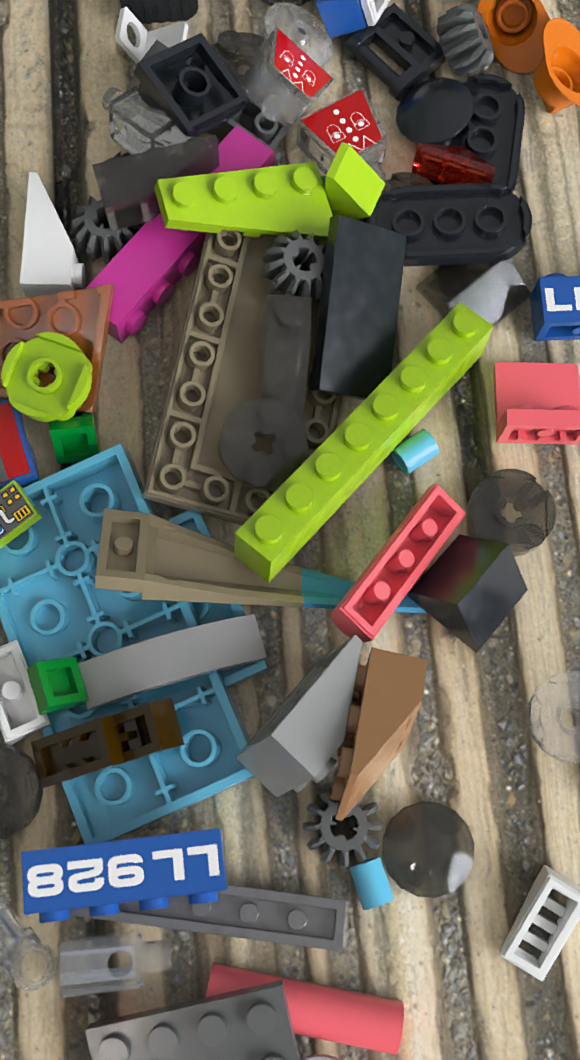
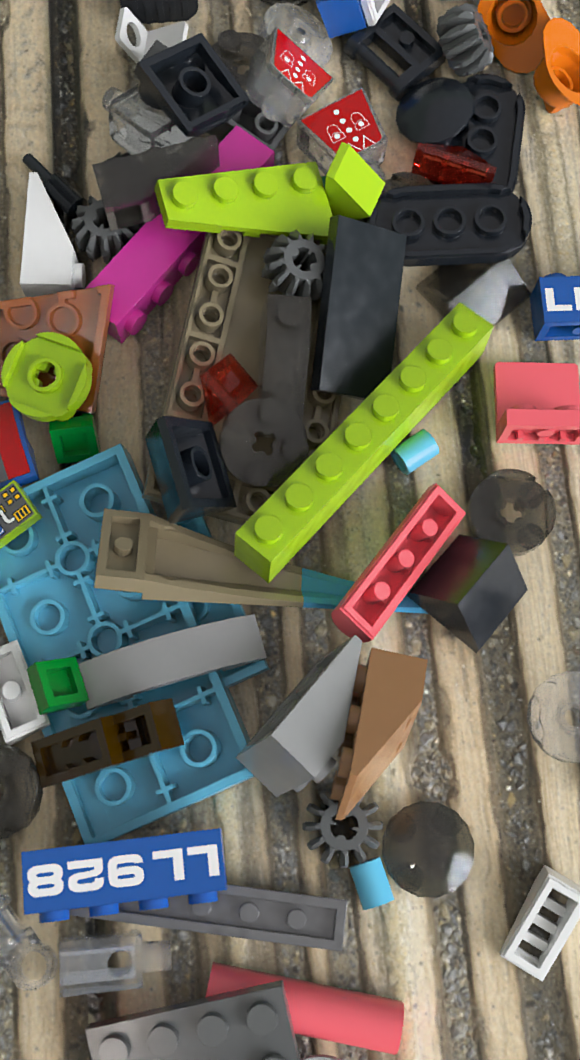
(57, 187): none -> black axle
(189, 468): none -> black slope
(225, 387): none -> clear red slope

